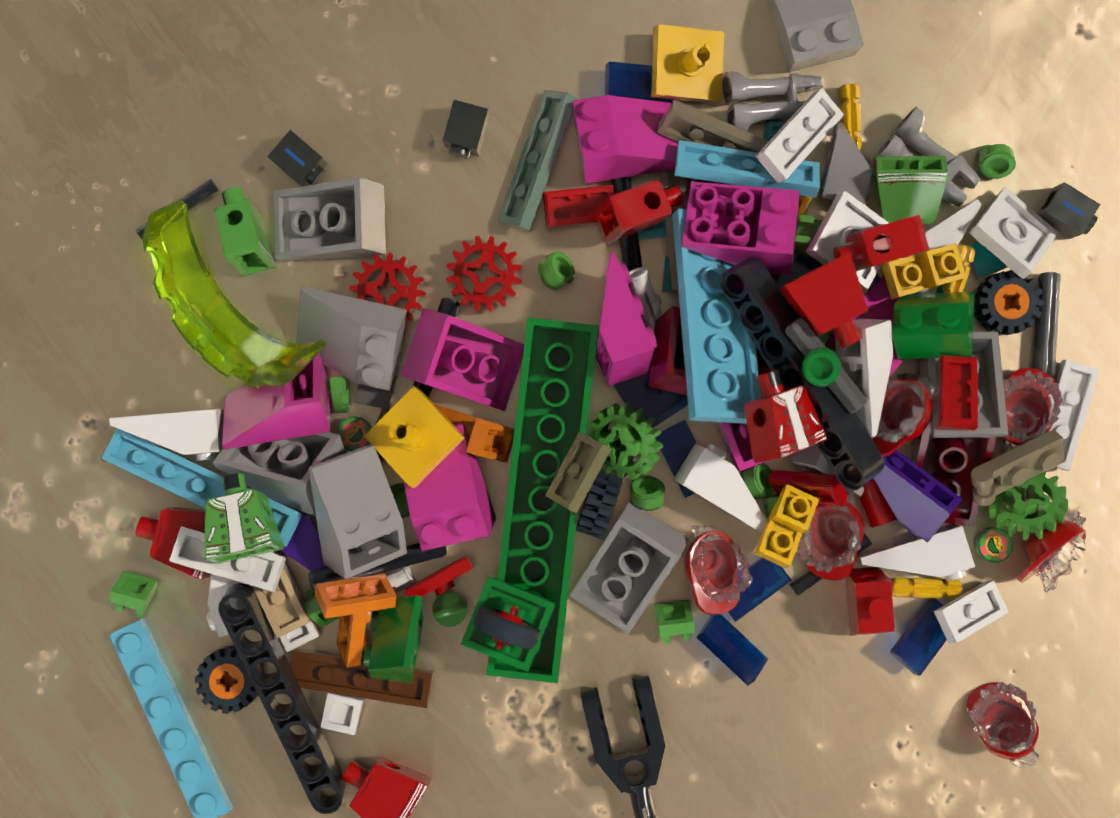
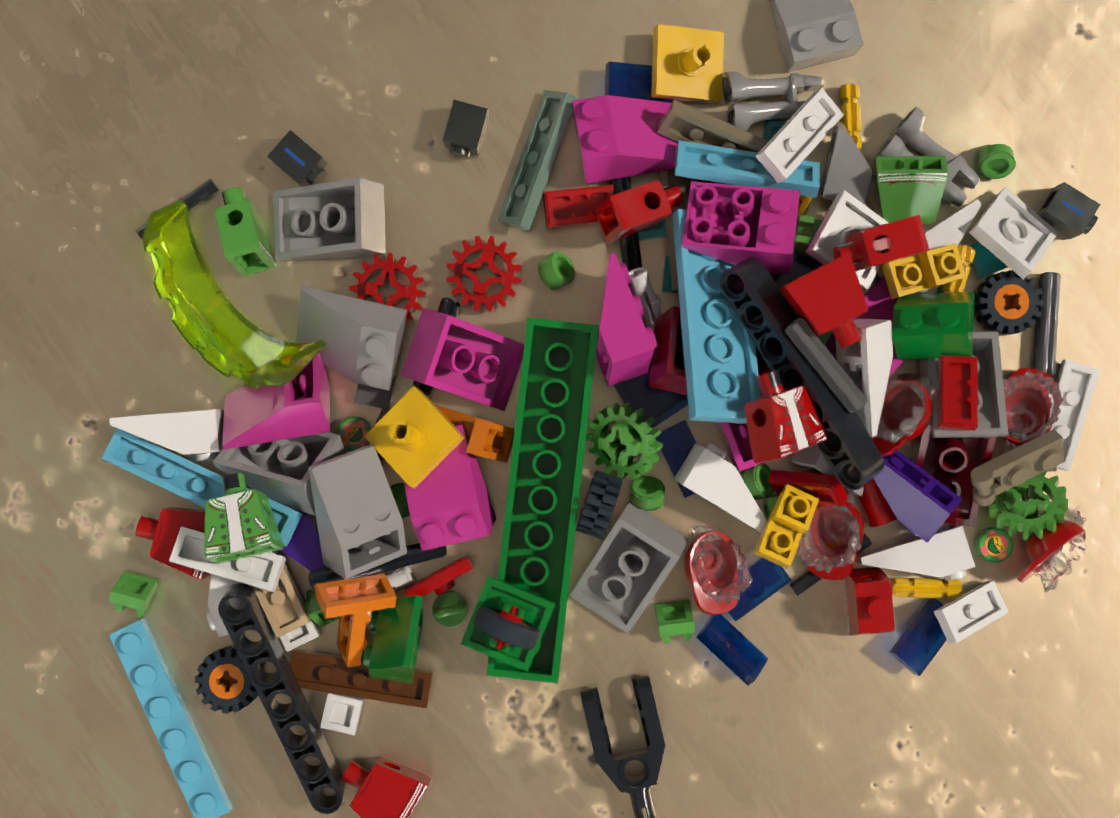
(340, 394): bright green tile -> none
(578, 472): olive plate -> none
(821, 366): green tile -> none
(1005, 722): clear hair -> none

